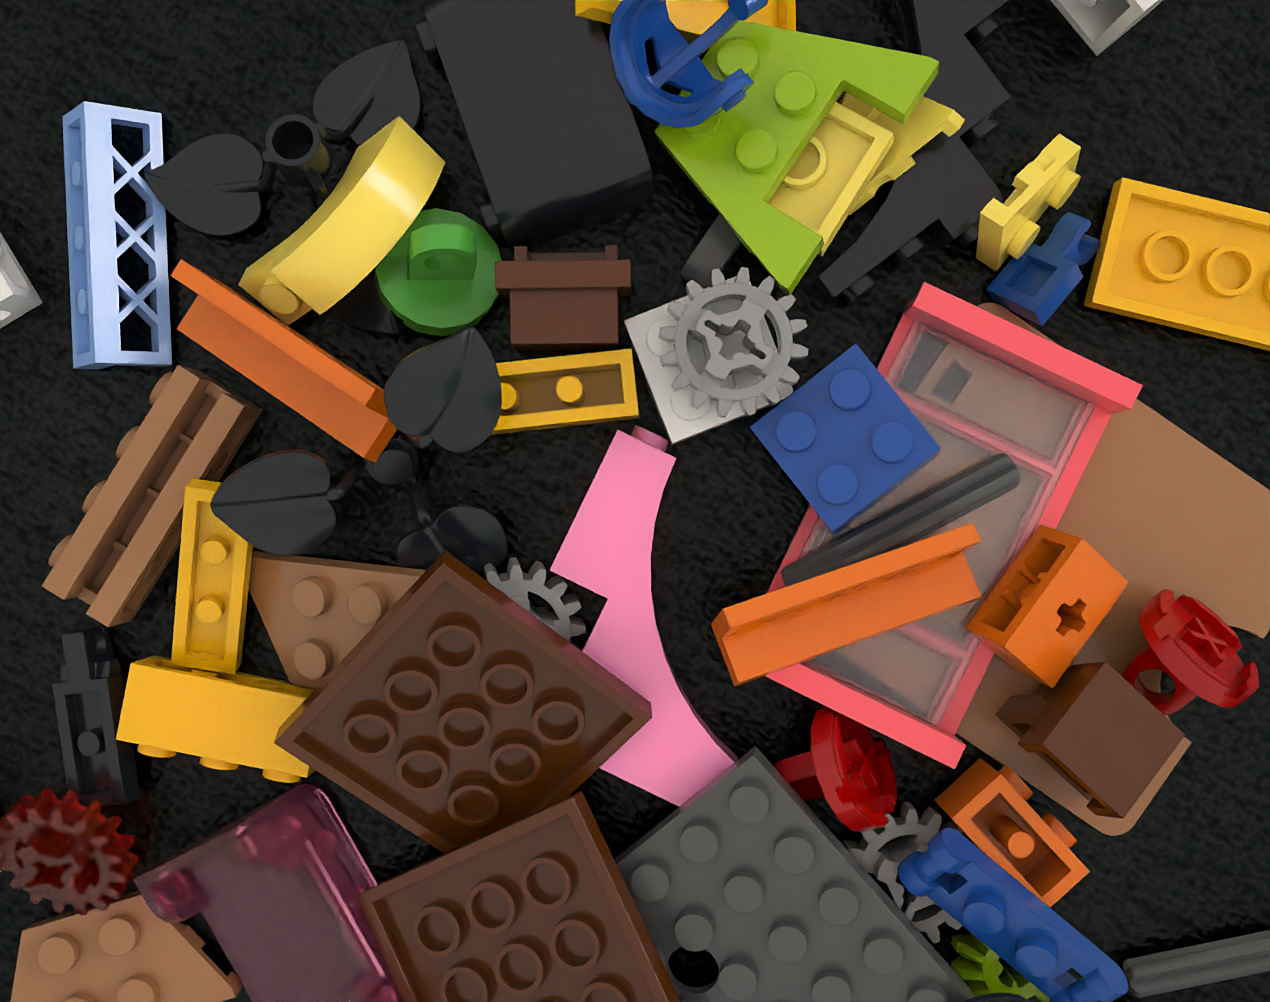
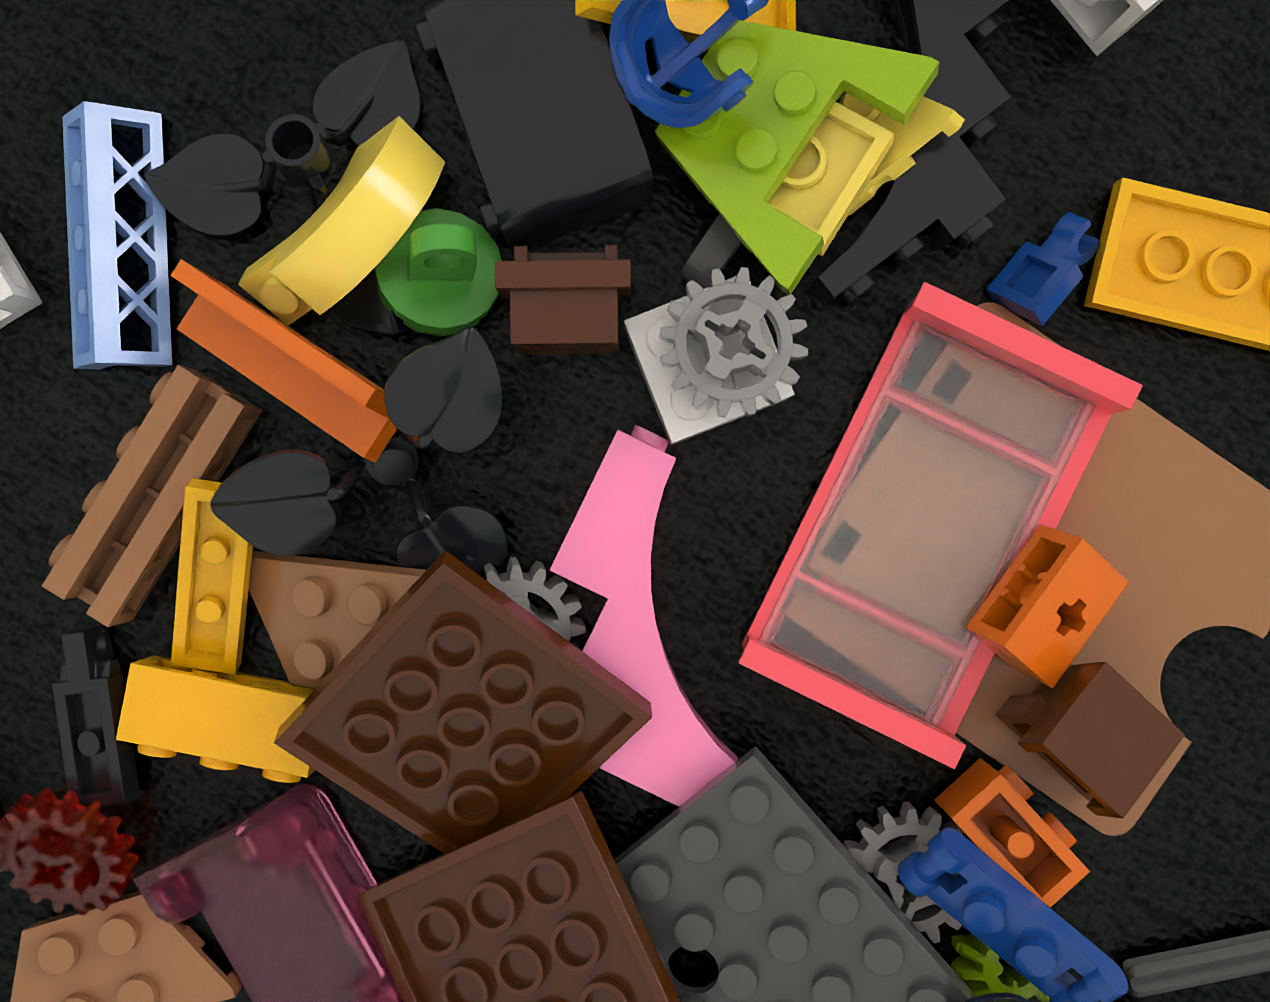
(567, 391): yellow brick -> none
(845, 770): red tile -> none
(846, 439): blue brick -> none
(847, 605): orange fence -> none
(911, 519): dark grey axle -> none
(1044, 182): light yellow wing -> none
(1194, 650): red tile -> none

